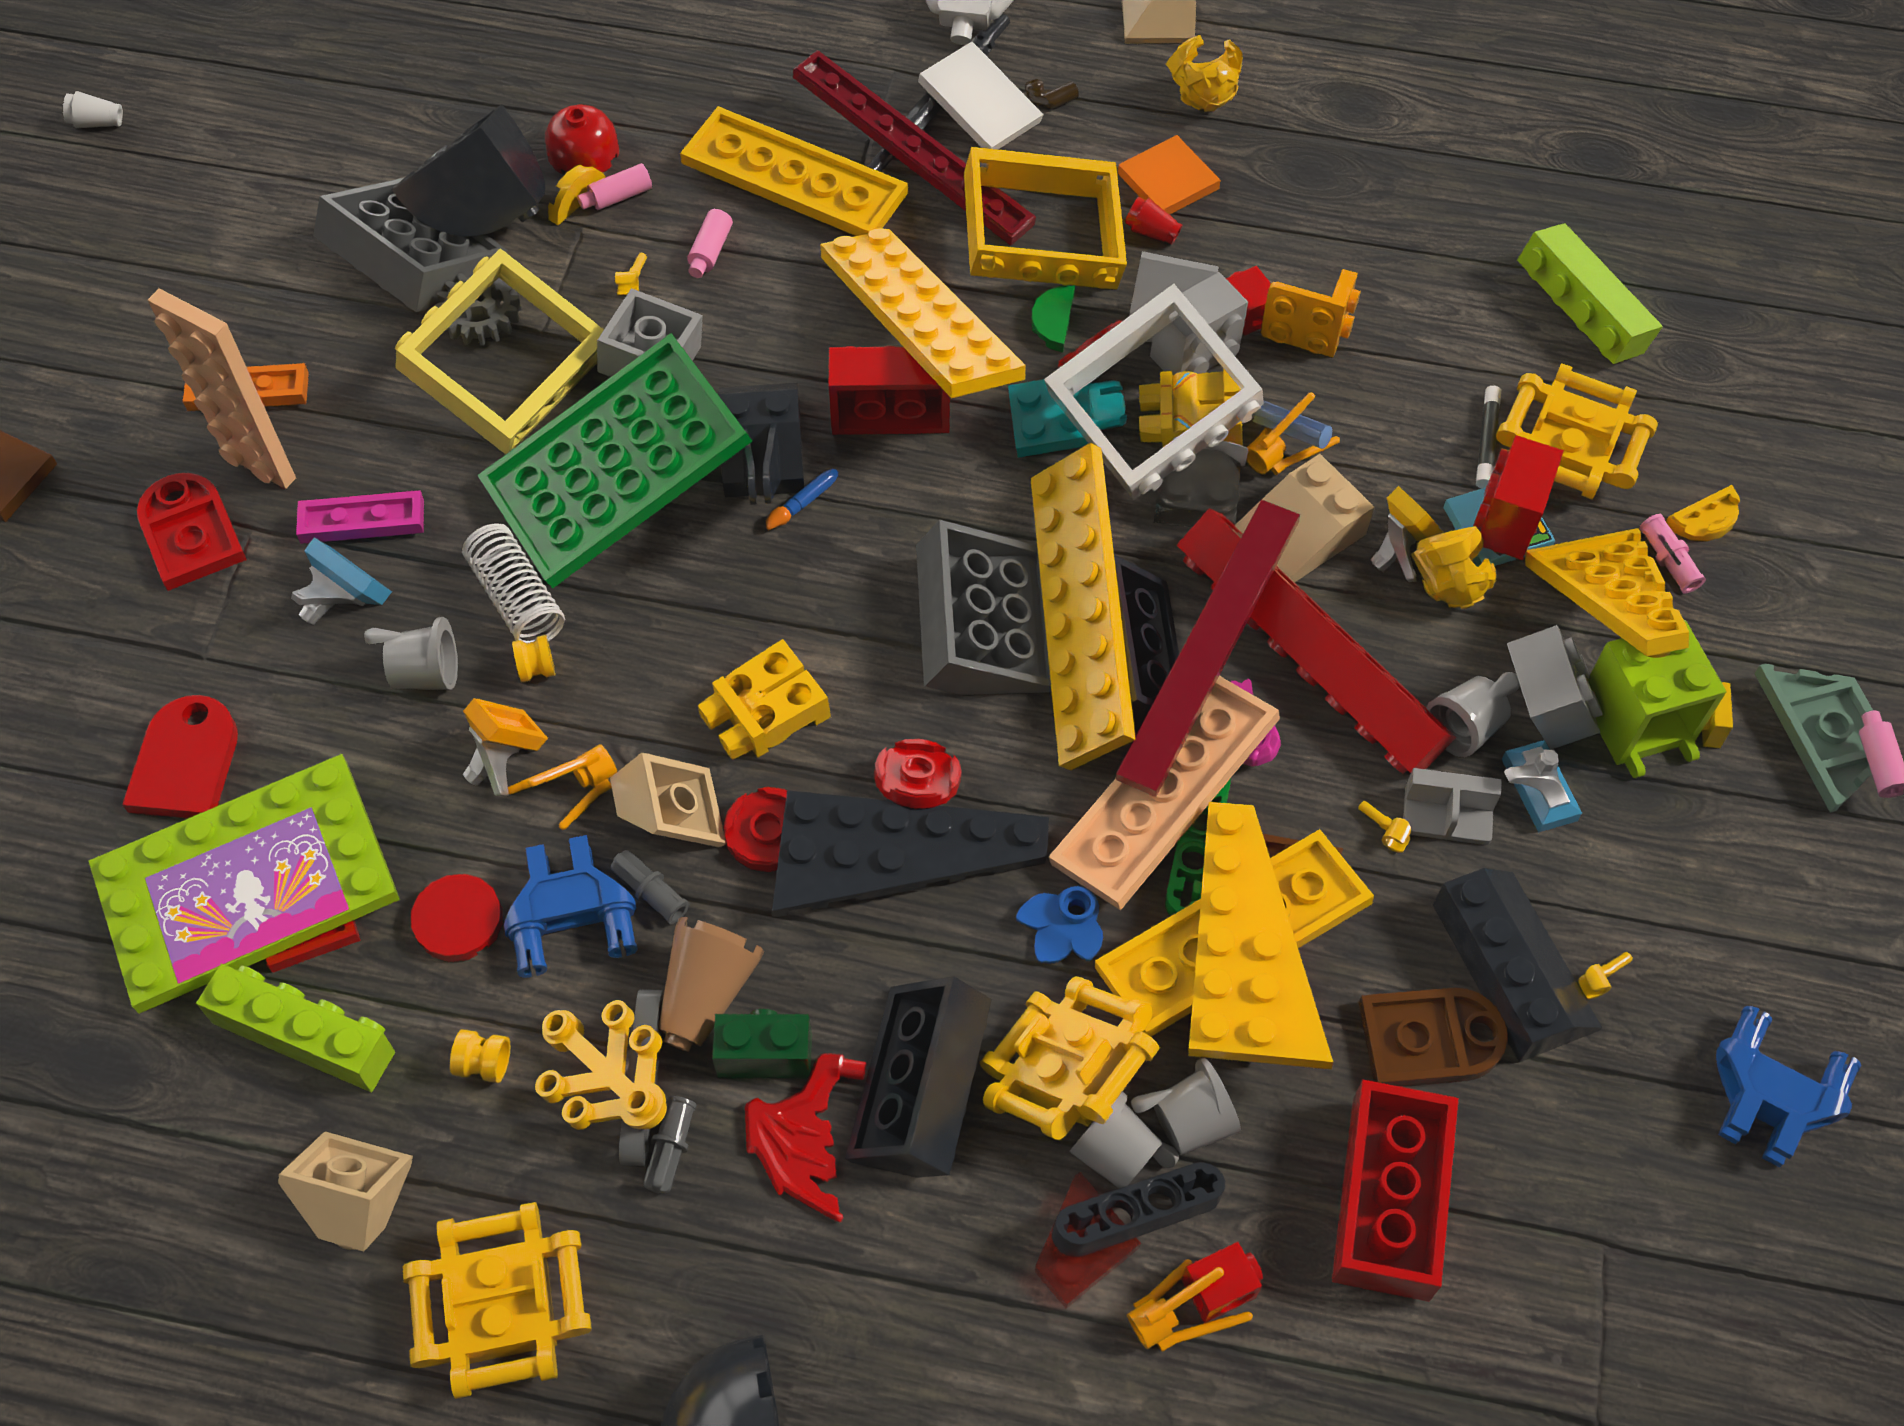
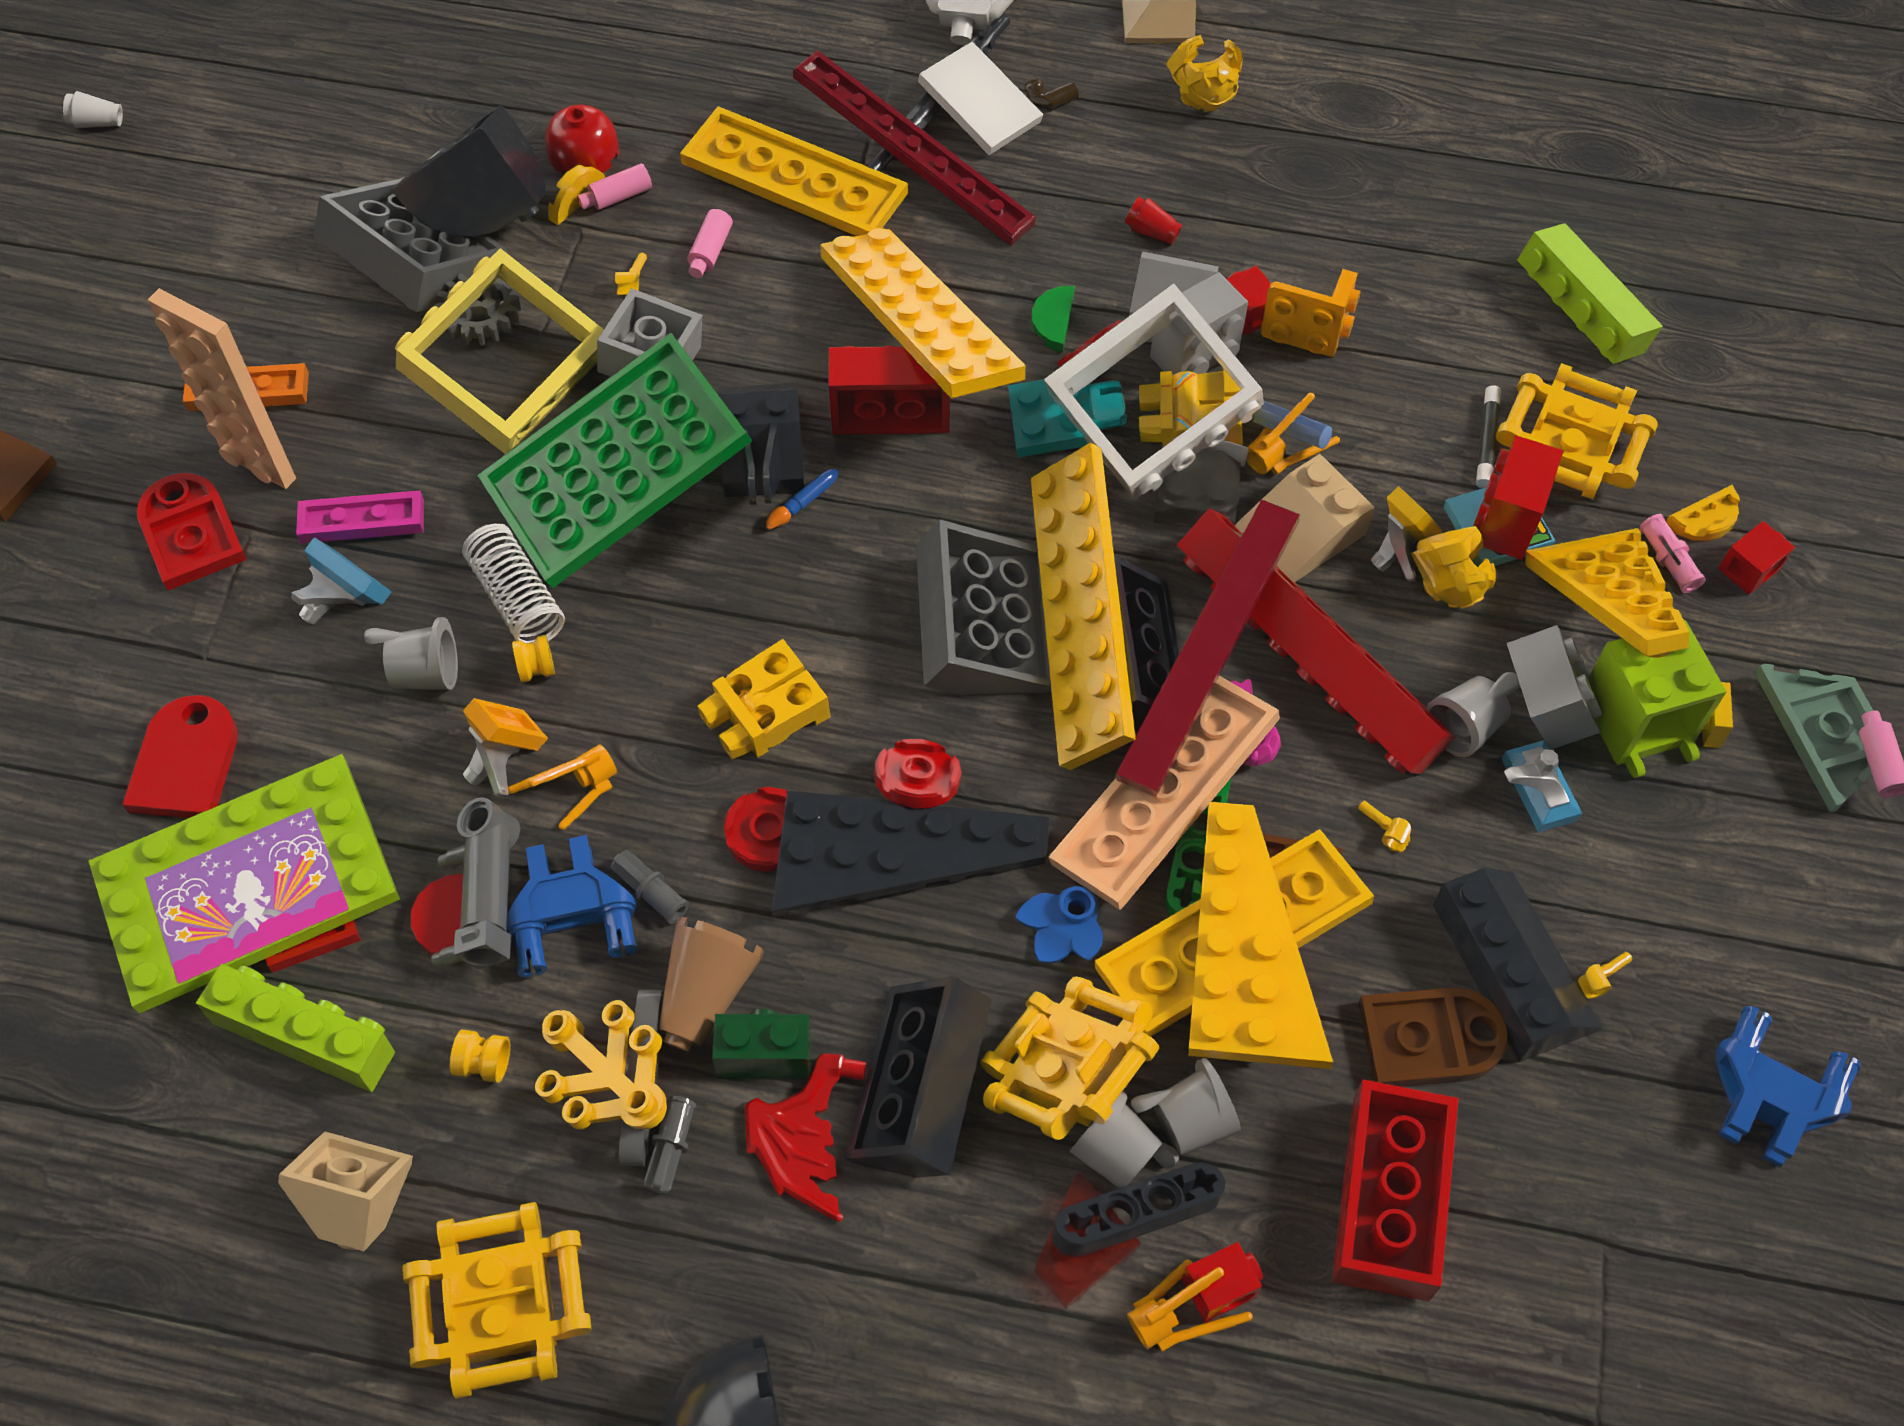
(484, 903): none -> dark grey piece
(669, 799): tan slope -> none
(1054, 176): yellow window -> none
(1169, 175): orange tile -> none
(1451, 805): light grey panel -> none
(1756, 557): none -> red brick

